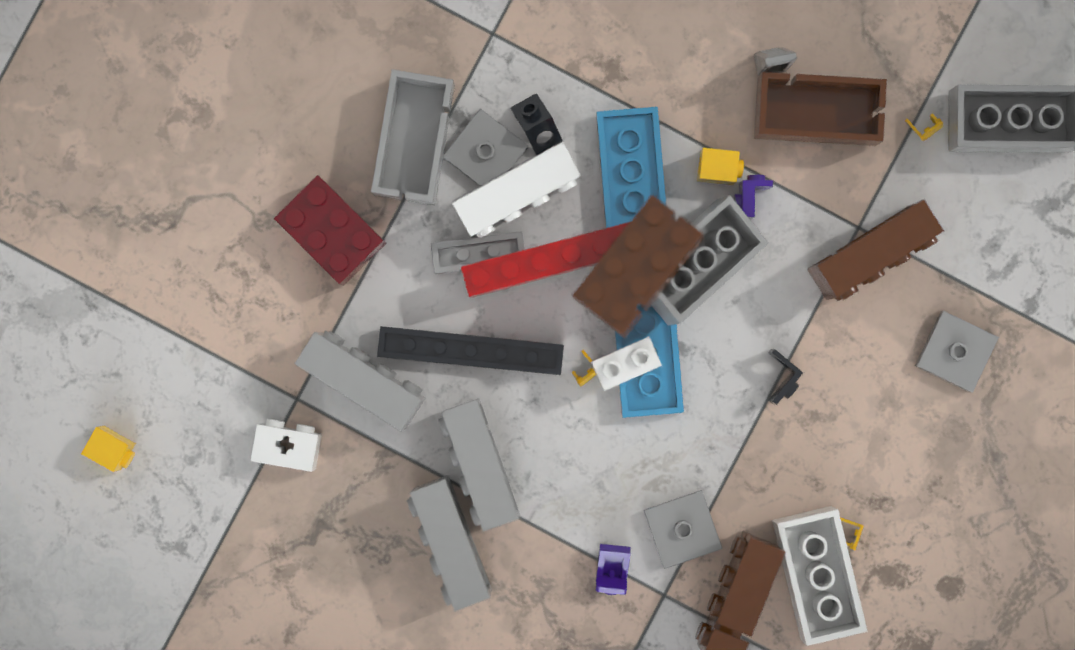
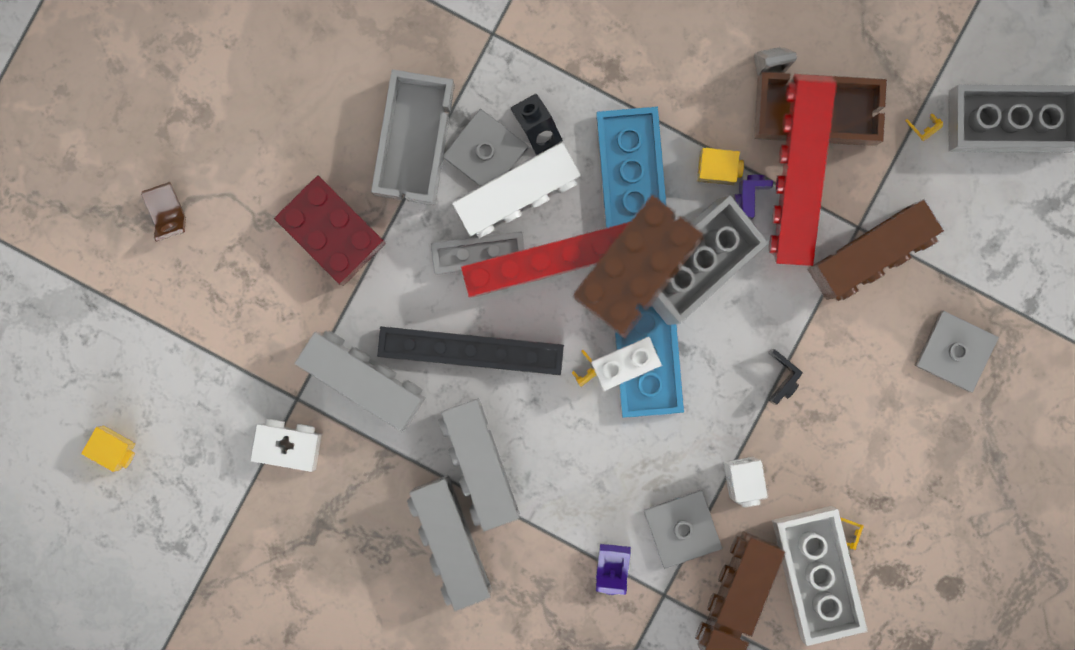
(164, 211): none -> bracket
(745, 481): none -> white brick
(803, 169): none -> red brick

